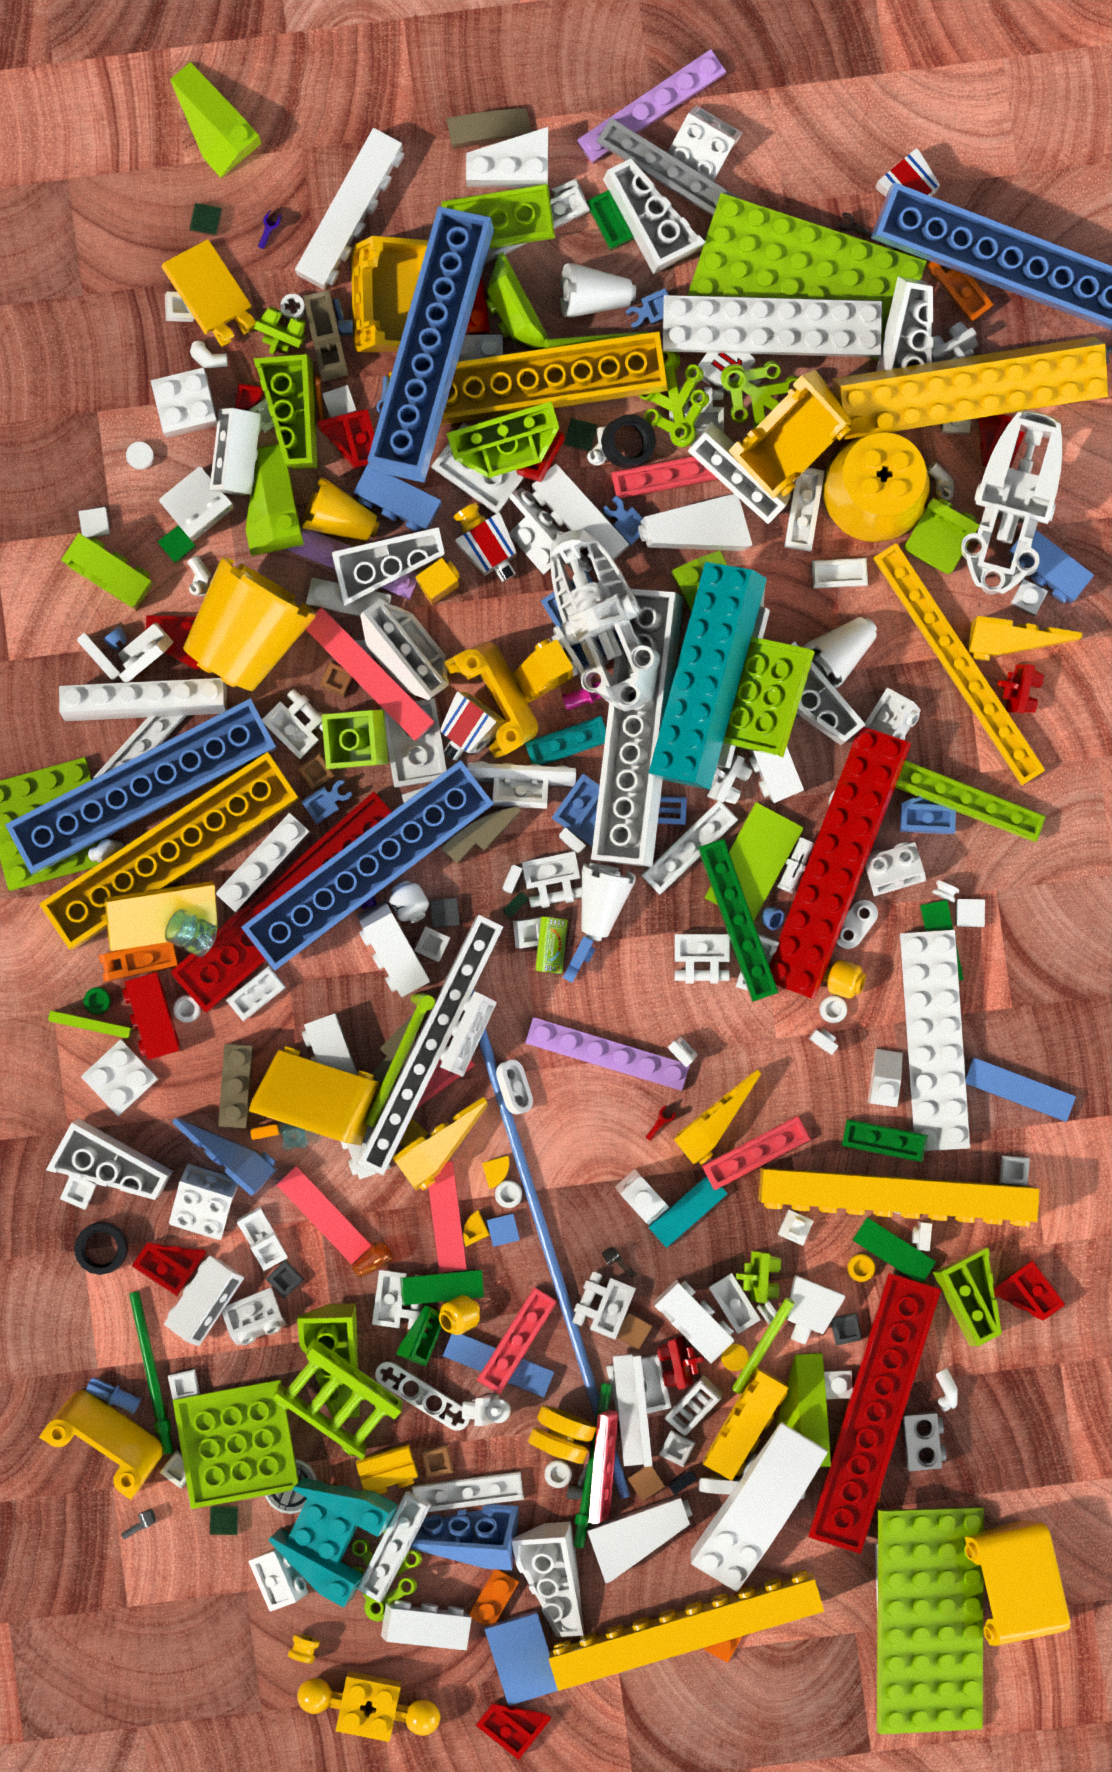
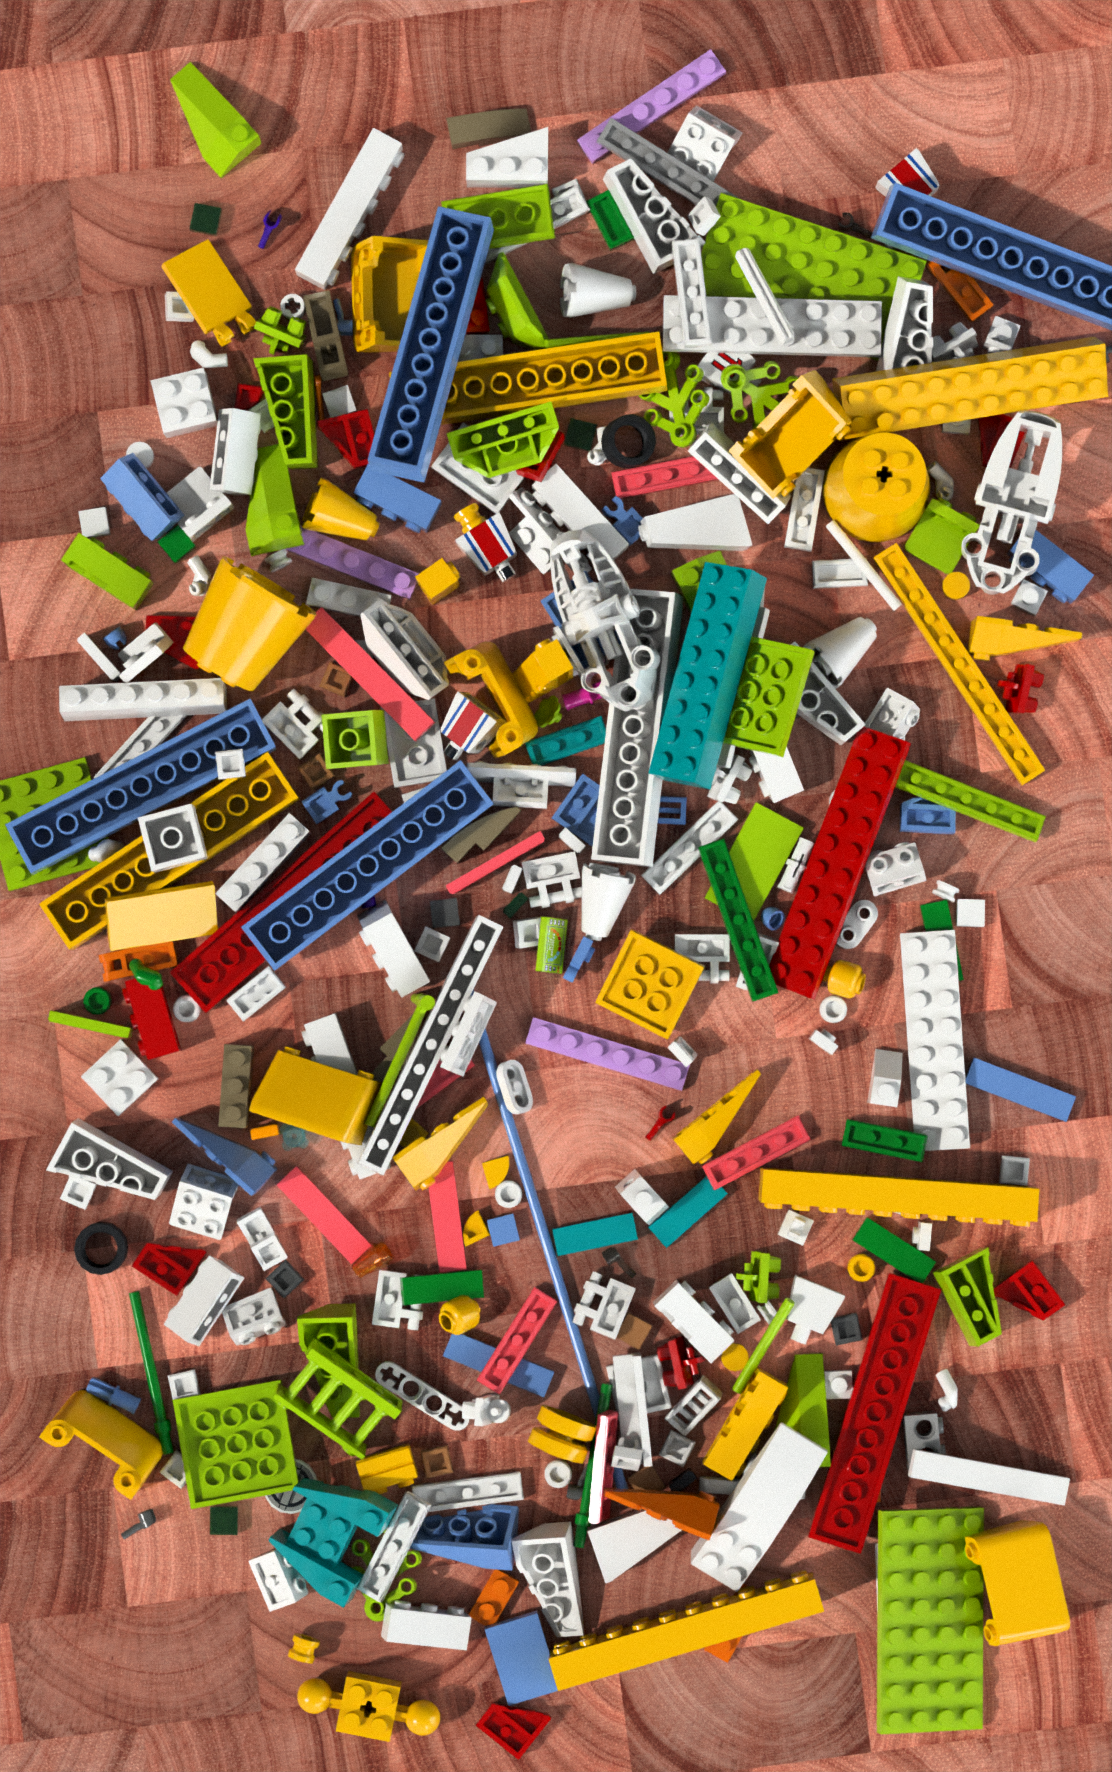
(142, 497): none -> medium blue brick
(146, 975): none -> green arm
(172, 838): none -> white brick
(190, 932): clear light blue wheel -> none
(230, 764): none -> white tile
(278, 560): none -> white bush
(381, 562): white wedge -> none
(386, 379): medium blue hand -> none
(408, 902): white head -> none
(419, 1345): green slope -> none
(495, 863): none -> coral tile
(548, 712): none -> lime plant
(595, 1234): none -> teal tile
(627, 1457): none -> white tile
(650, 984): none -> yellow plate
(651, 309): medium blue plate -> none
(686, 1509): none -> orange wedge
(691, 293): none -> white tile
(704, 216): none -> white plate
(764, 295): none -> white axle
(863, 565): none -> white bar
(955, 585): none -> yellow tile
(988, 1477): none -> white tile
(1001, 335): none -> white bracket

